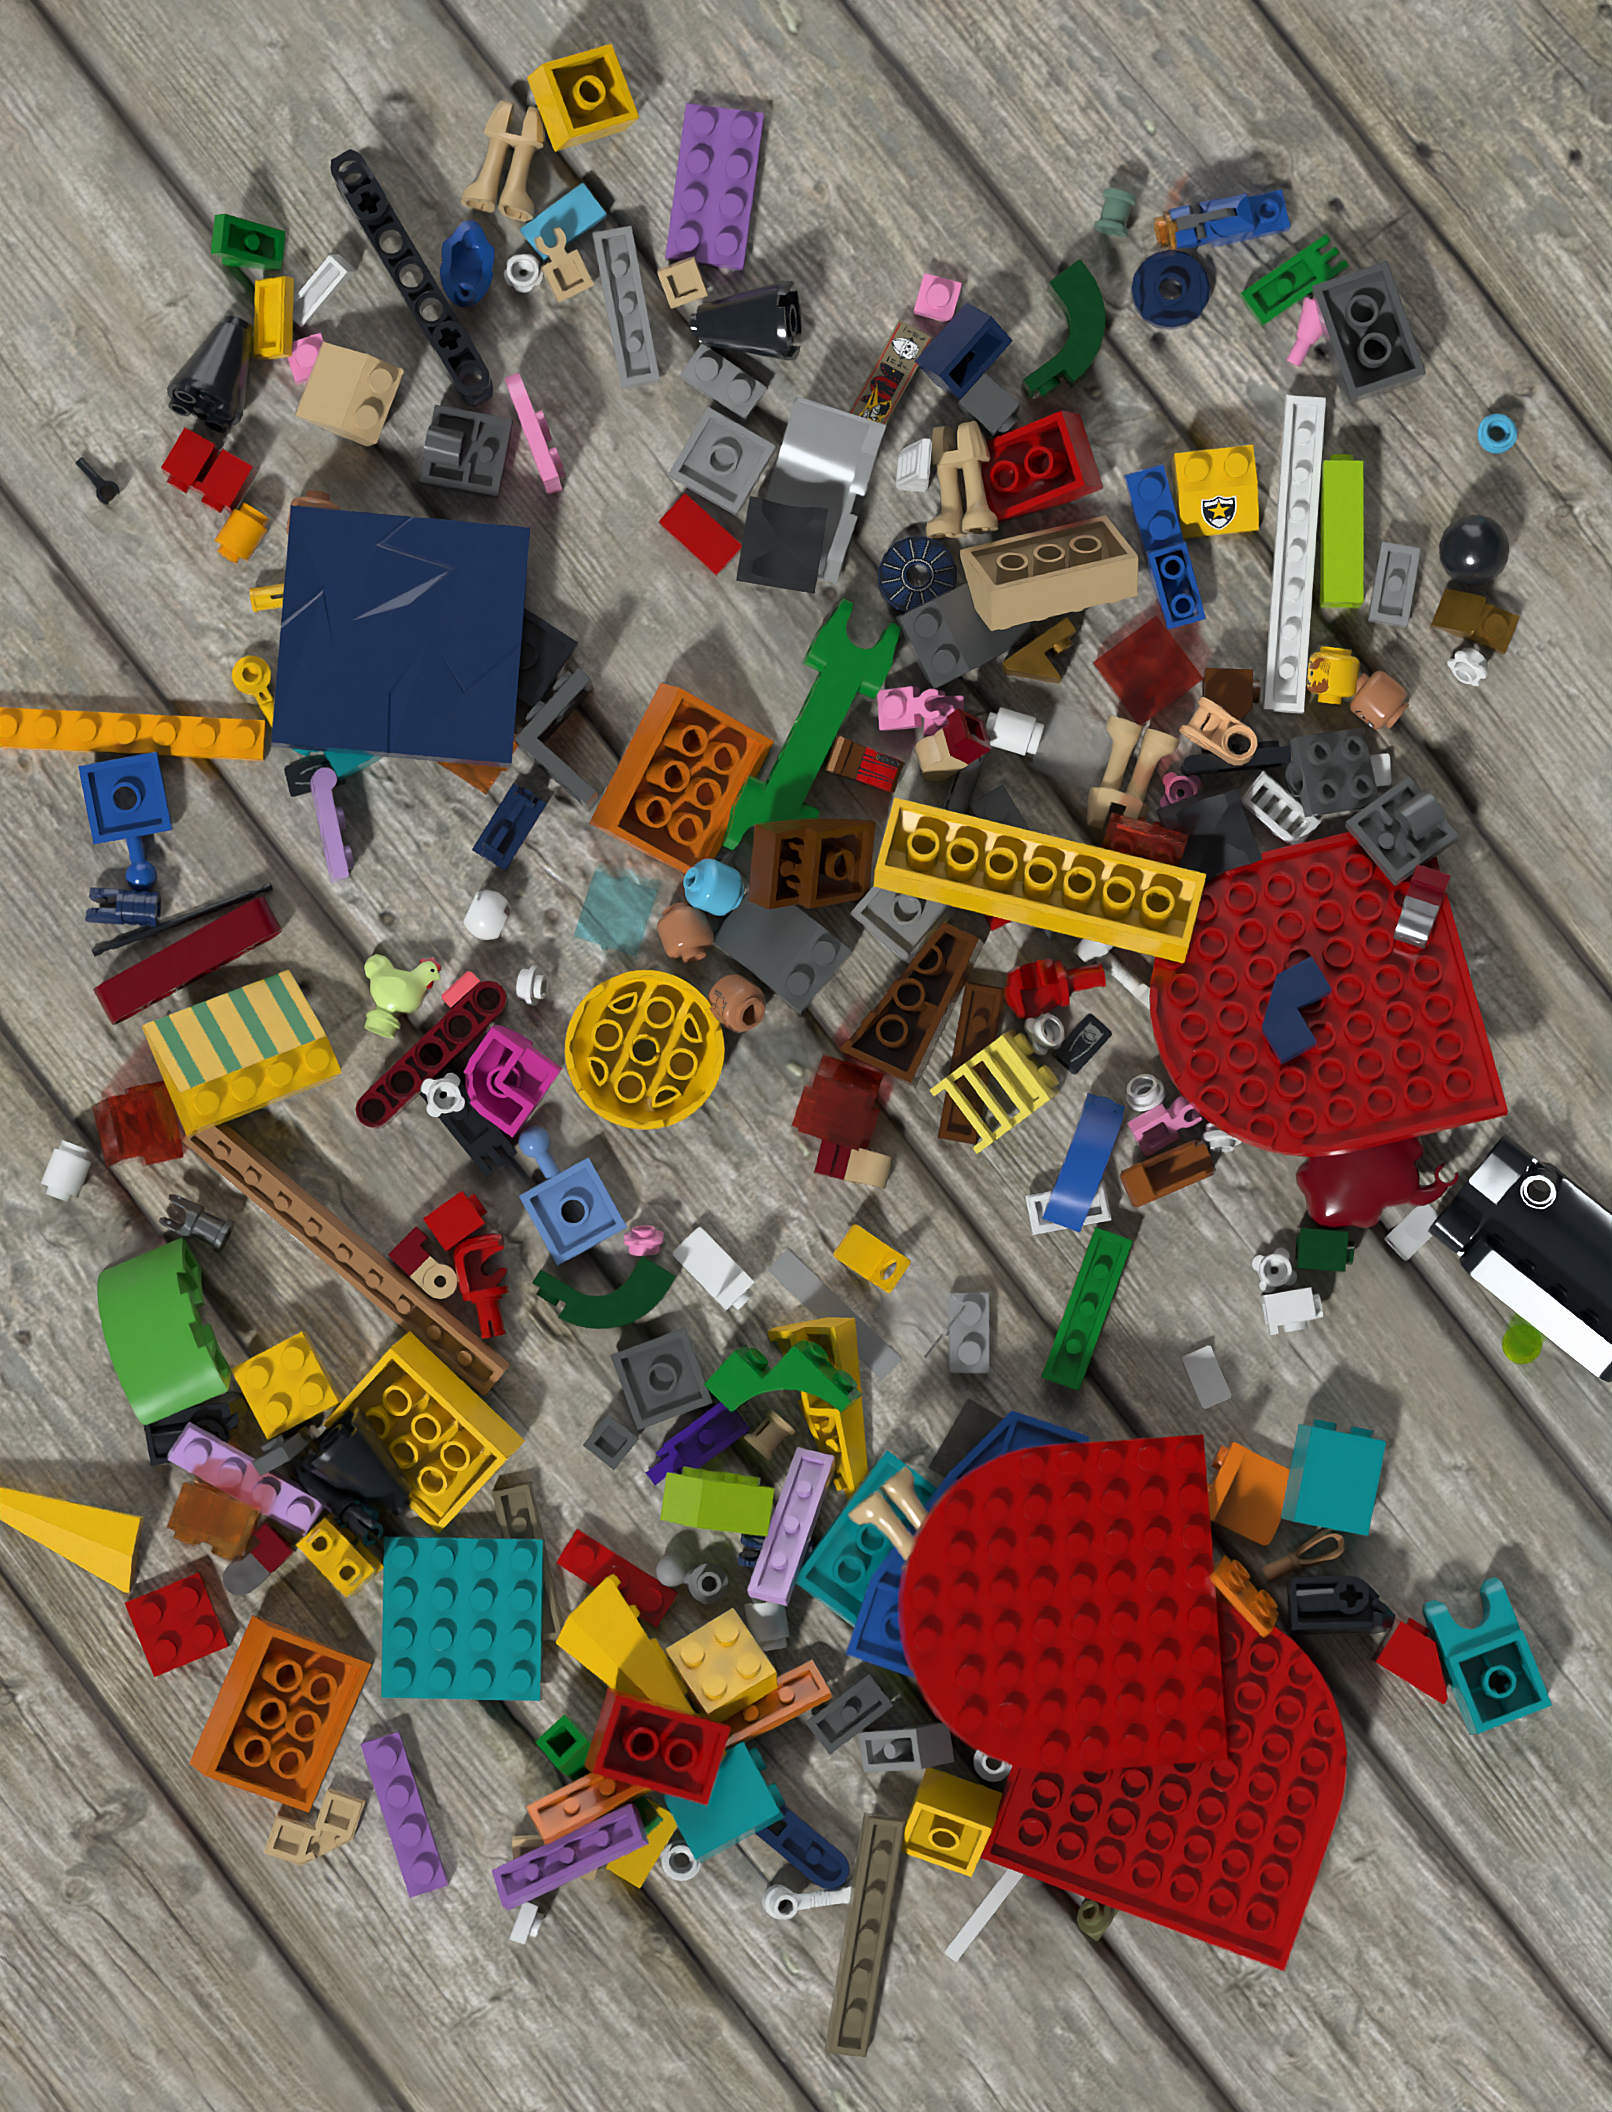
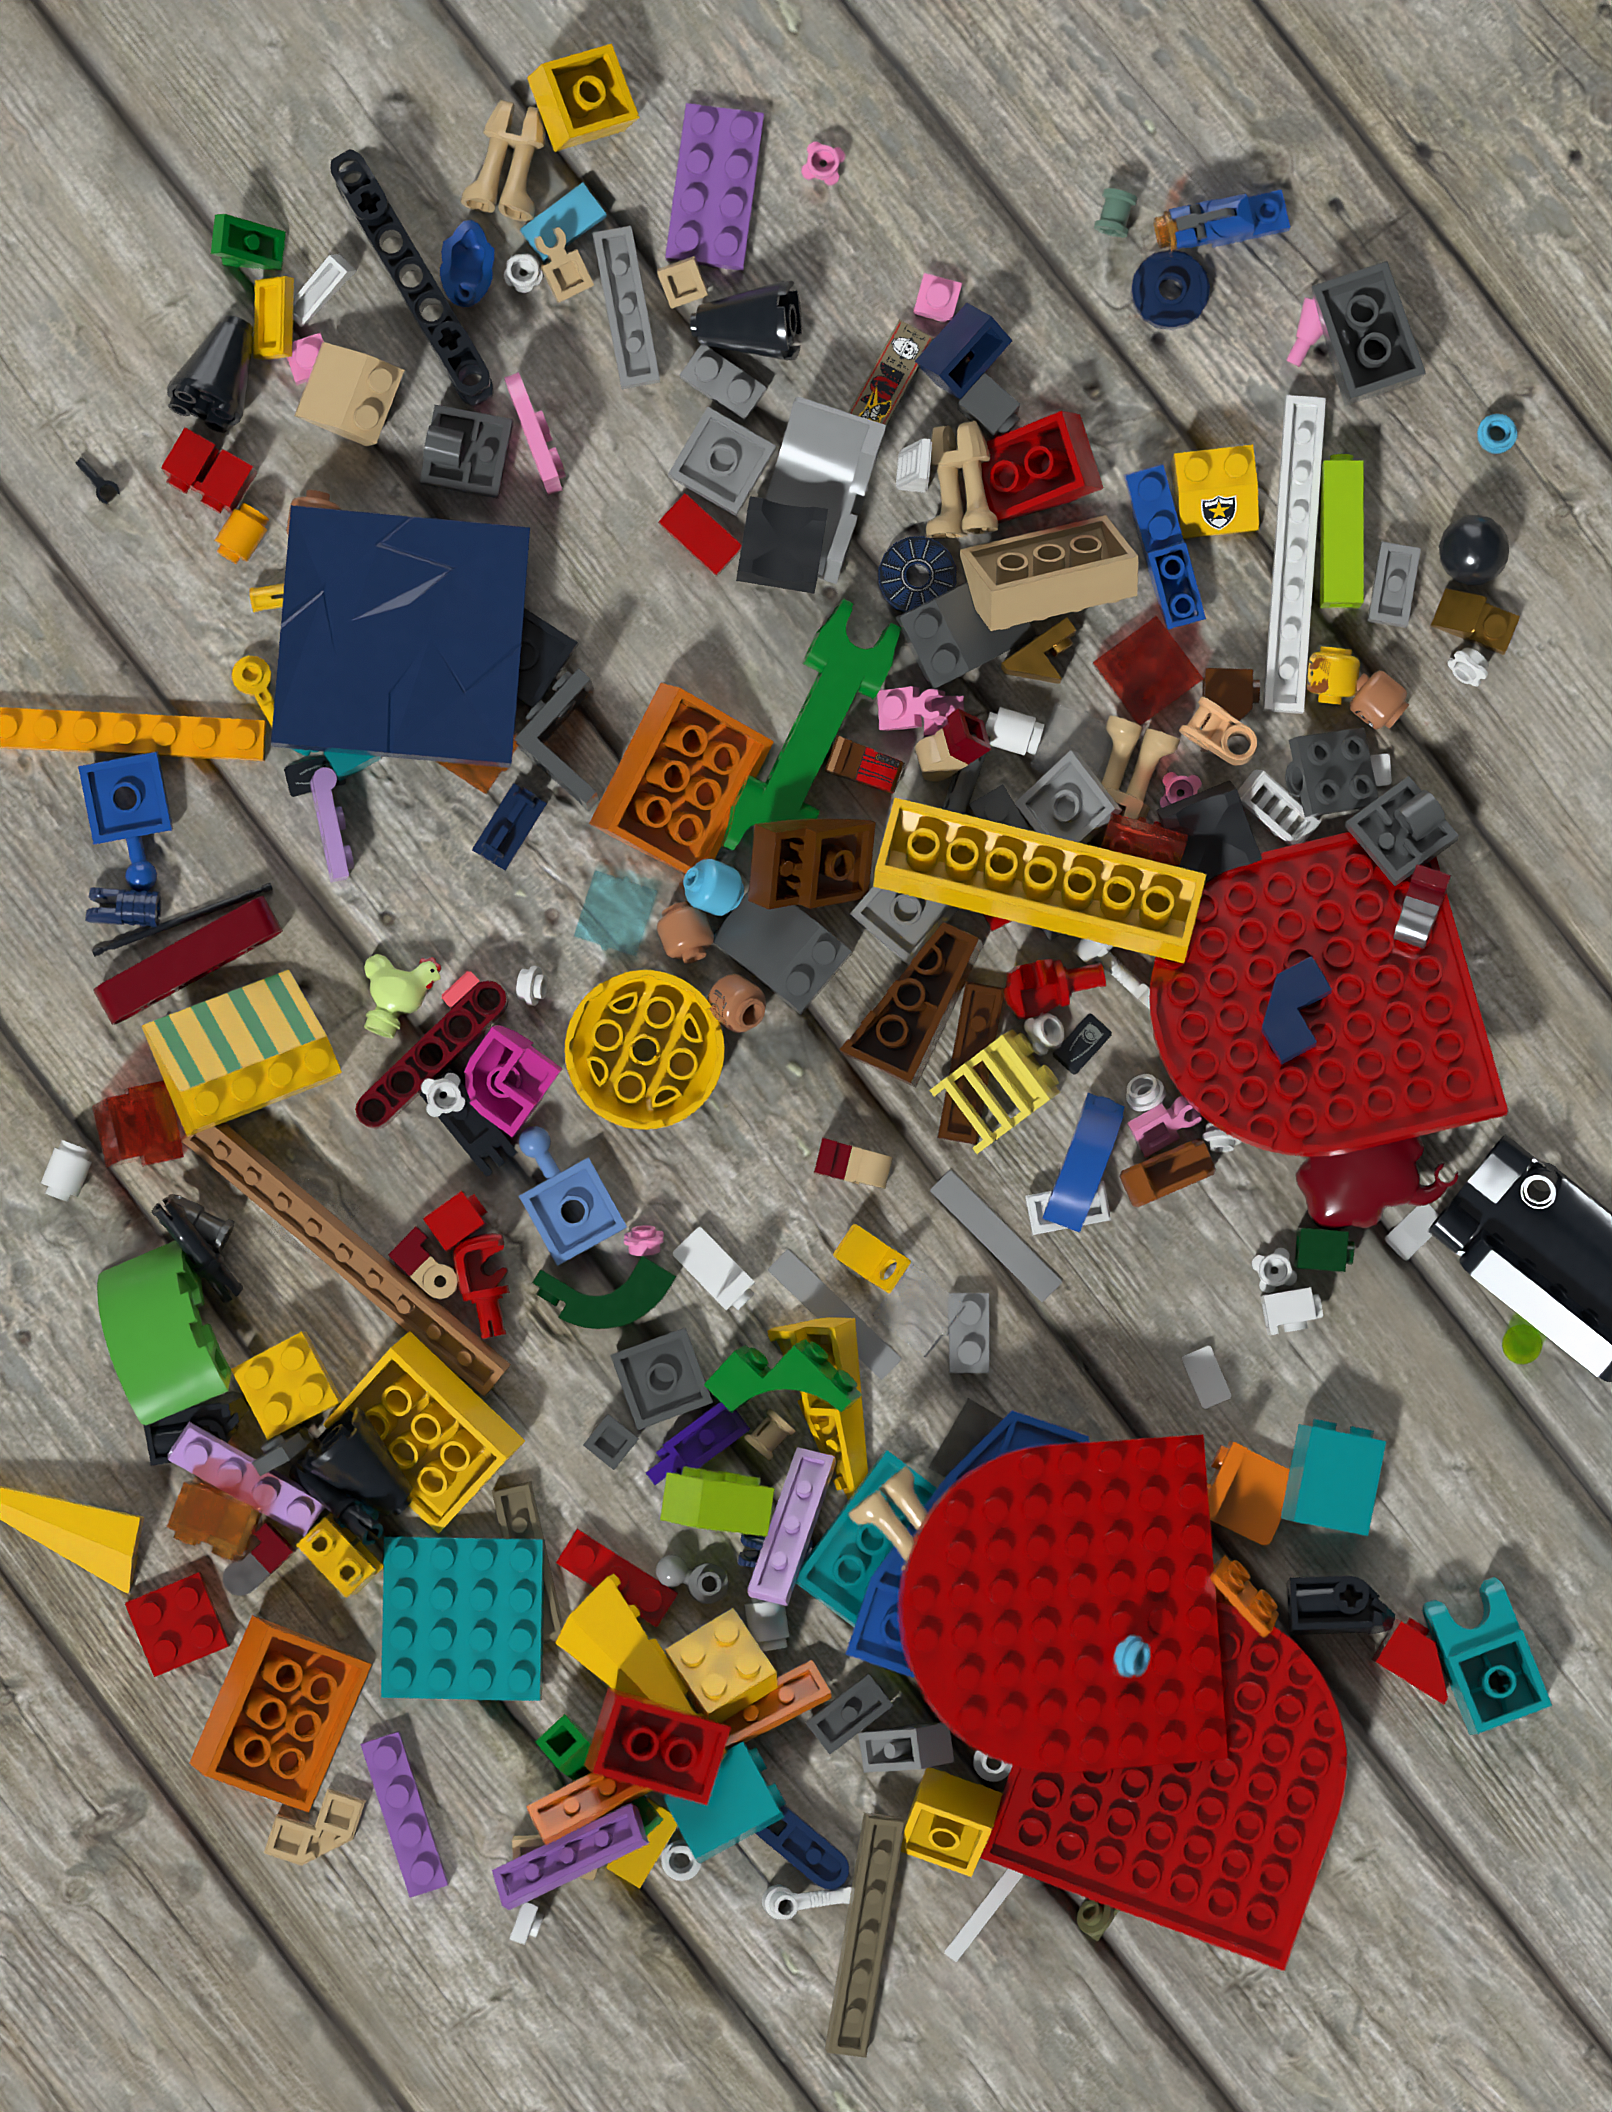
(207, 1262): none -> black pin
(487, 915): white piece -> none
(817, 153): none -> bright pink plate
(840, 1104): clear red plate -> none
(995, 1235): none -> light grey sticker
(1068, 801): none -> light grey plate
(1084, 310): dark green arch -> none
(1086, 1308): green plate -> none
(1132, 1656): none -> medium azure plate
(1267, 755): black hinge -> none
(1292, 281): green hinge -> none
(1294, 1561): medium nougat piece -> none

